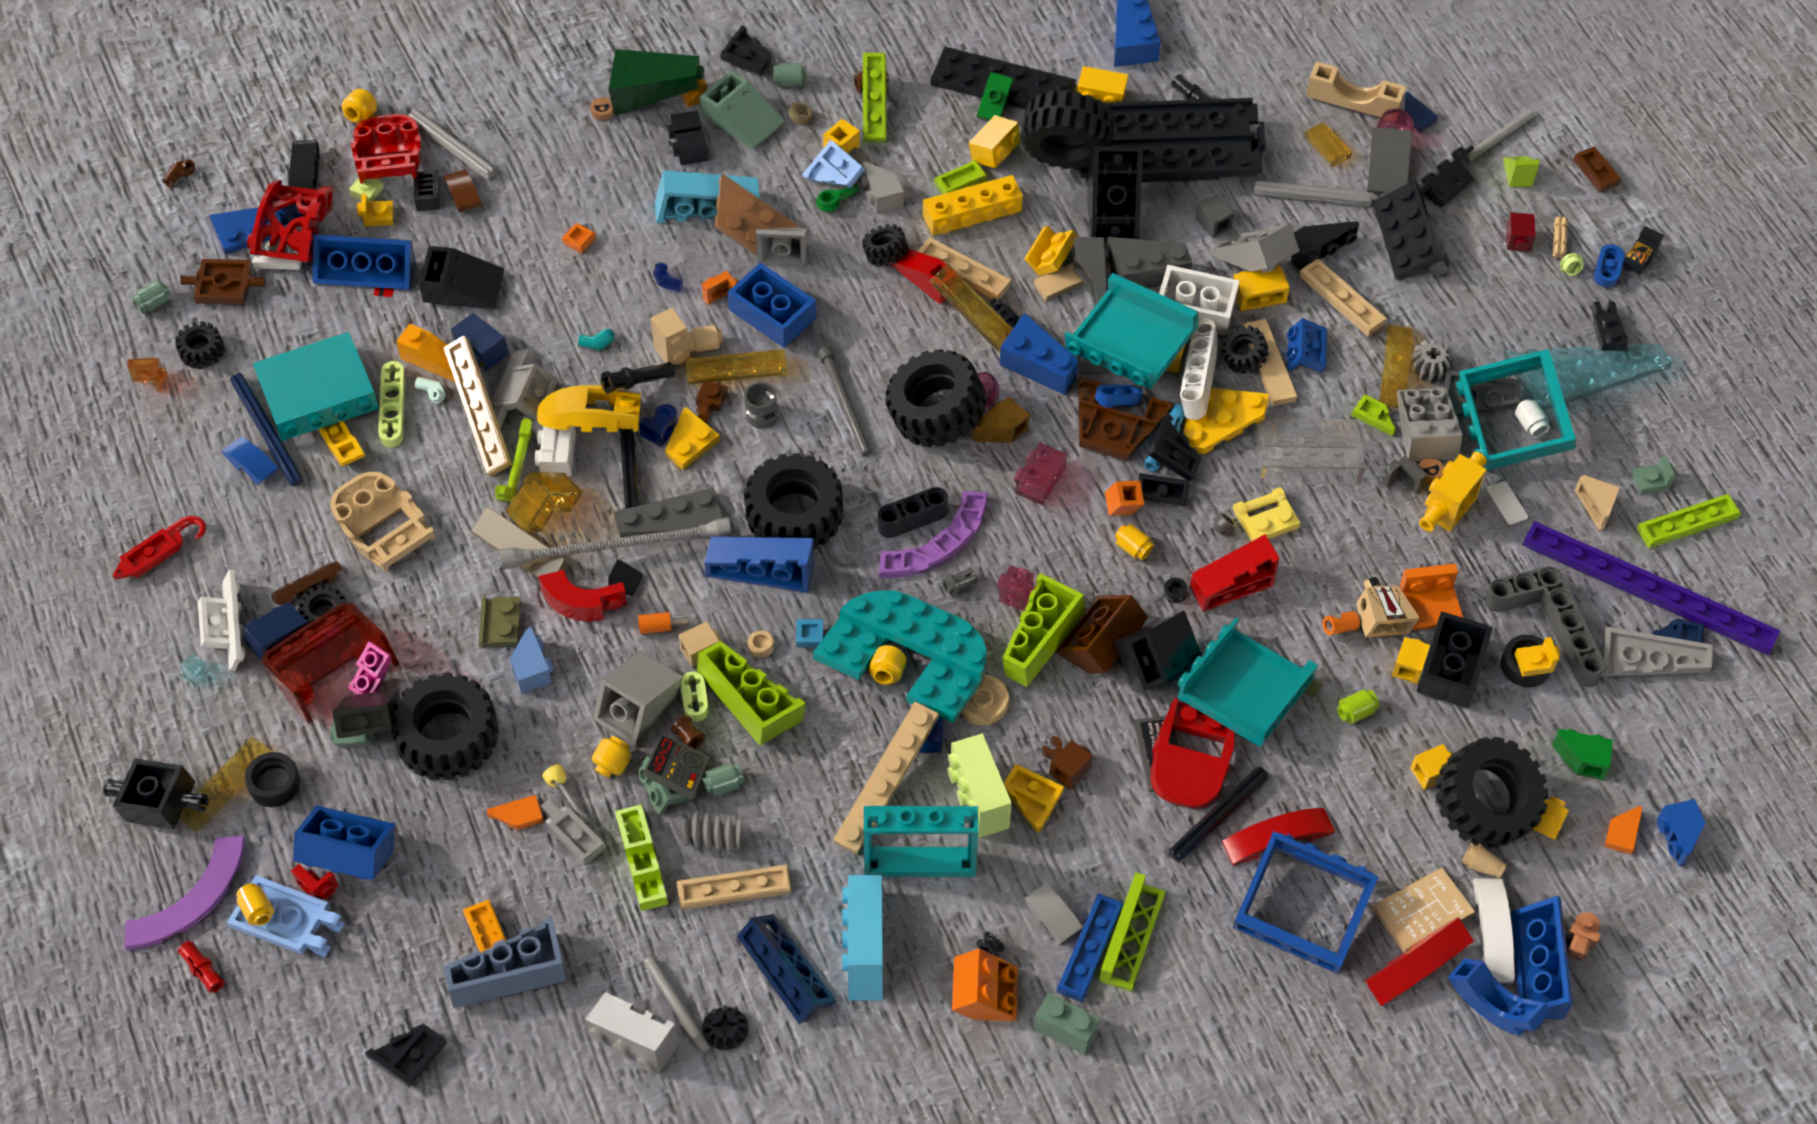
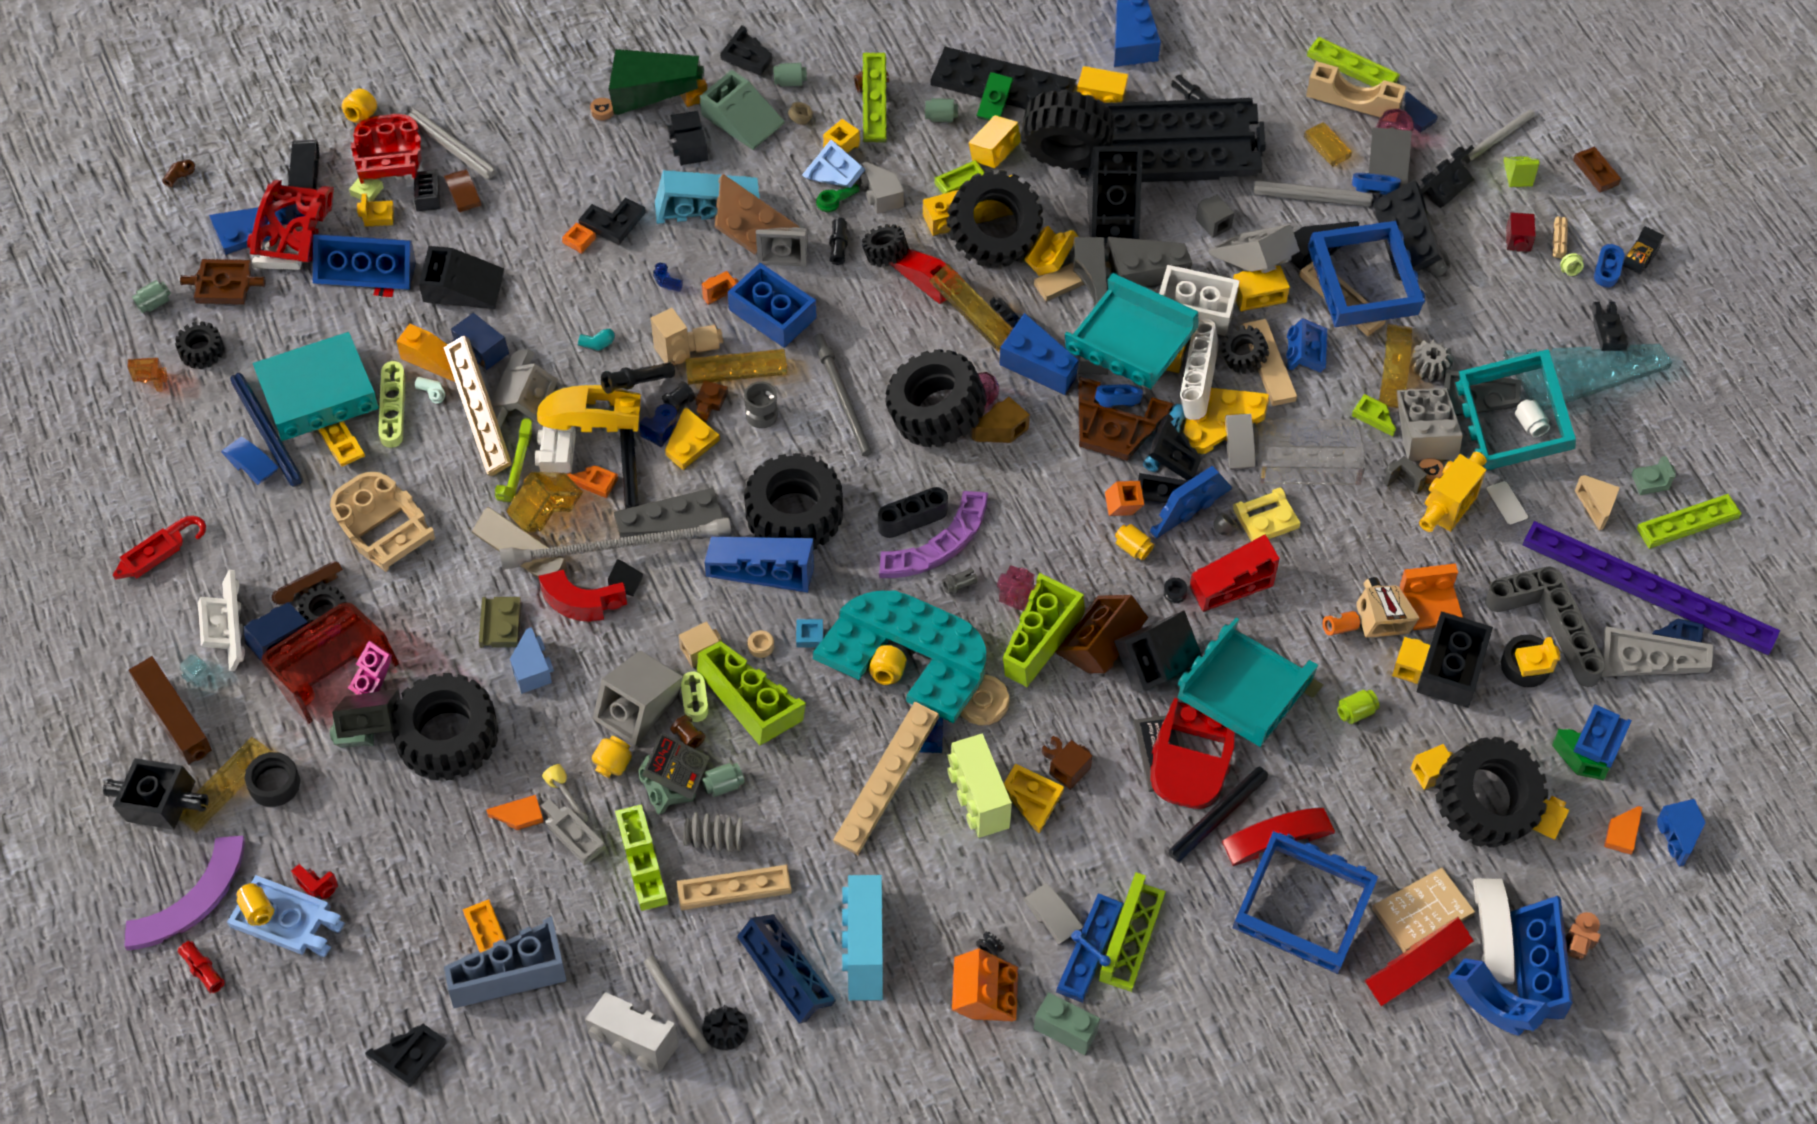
(169, 710): none -> reddish brown slope
(344, 842): blue brick -> none
(595, 480): none -> orange tile
(613, 225): none -> black plate
(660, 622): orange piece -> none
(679, 396): none -> black bush
(838, 241): none -> black pin
(921, 860): teal window -> none
(941, 110): none -> sand green brick
(975, 274): tan plate -> none
(1015, 197): none -> black tyre
(1040, 473): clear pink brick -> none
(1077, 936): none -> blue hinge
(1190, 498): none -> blue wing
(1240, 441): none -> light grey slope
(1350, 63): none -> lime tile
(1366, 181): none -> blue plate
(1370, 312): none -> blue window
(1483, 861): tan cone -> none
(1602, 735): none -> blue plate

